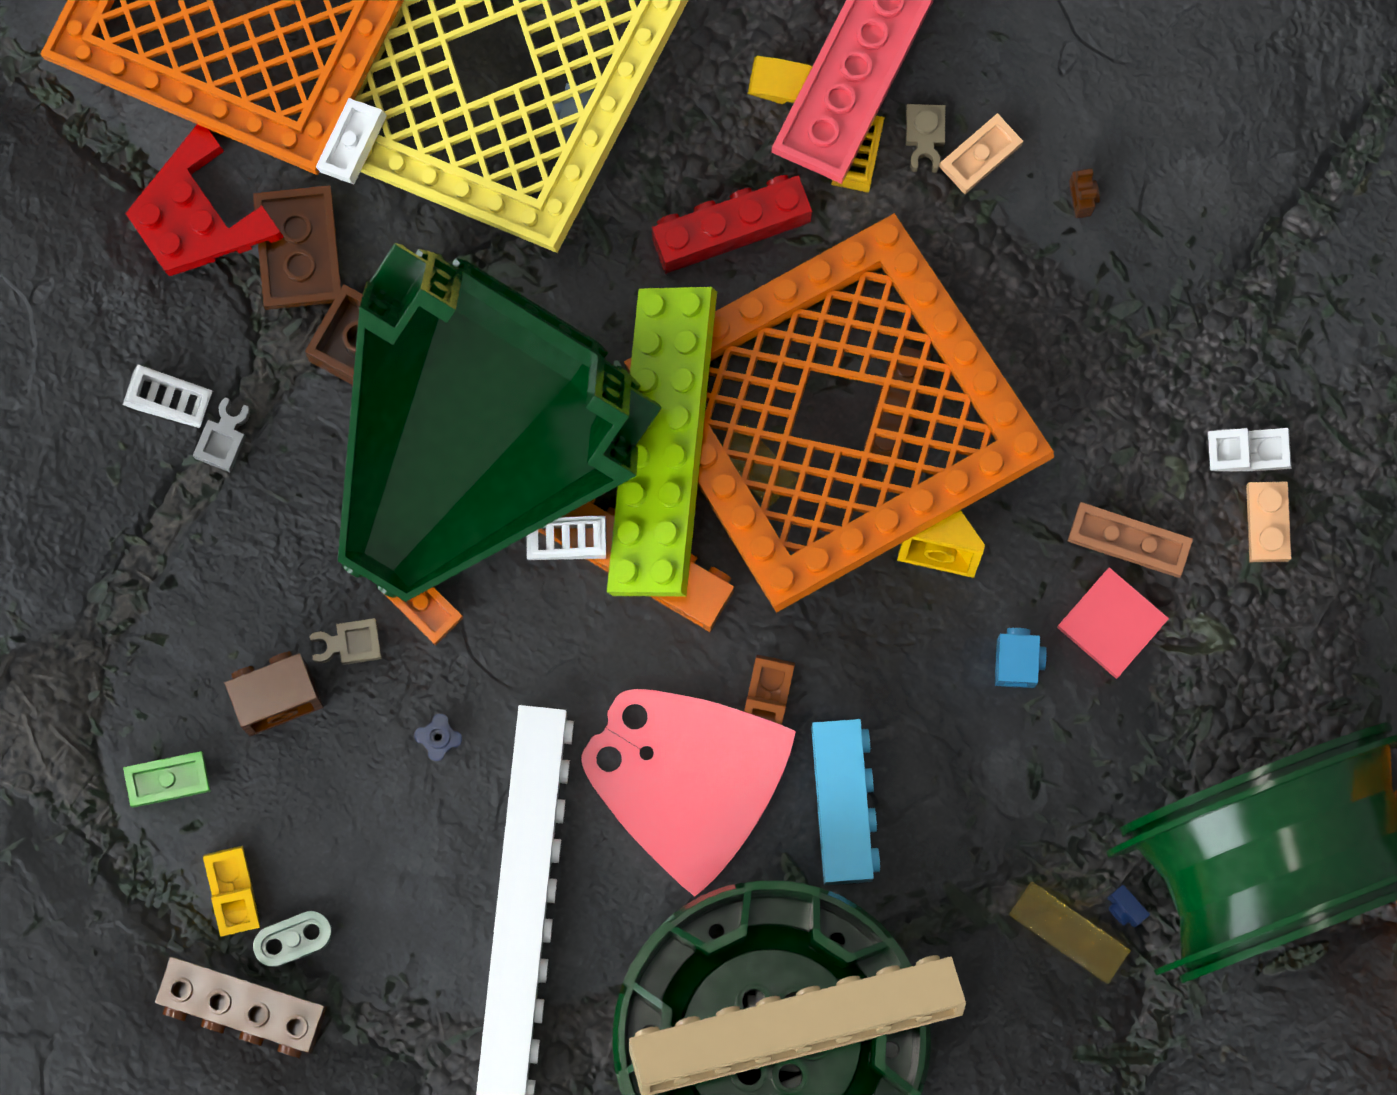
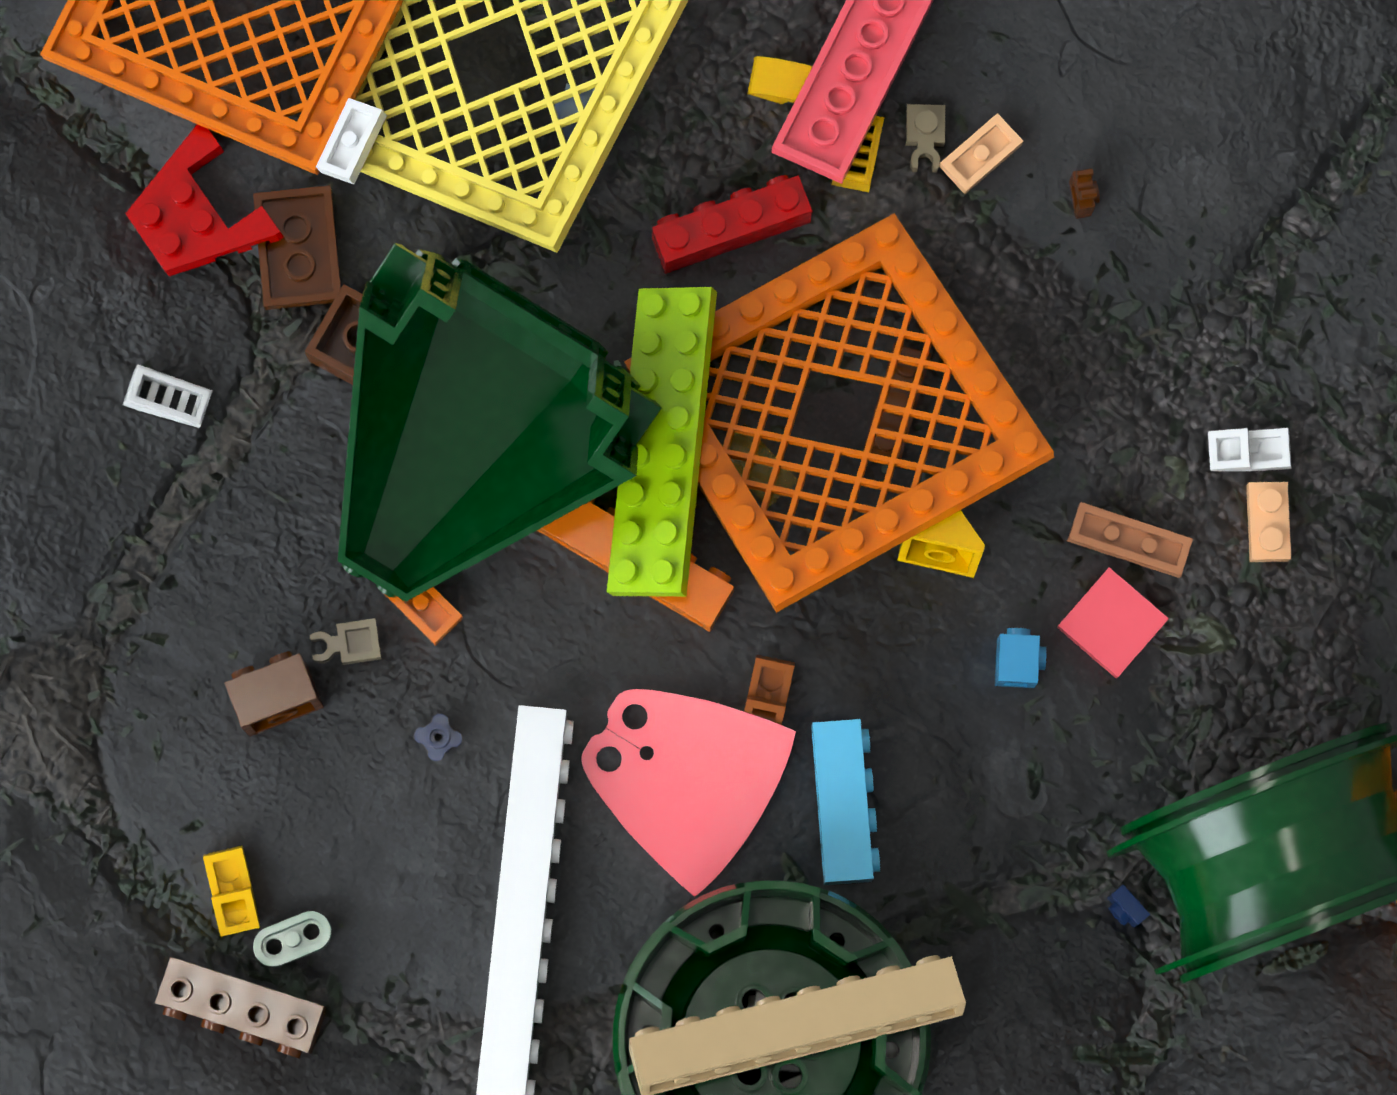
(166, 779): plate -> none
(221, 442): light grey plate -> none
(598, 524): white slope -> none
(1069, 932): clear yellow tile -> none

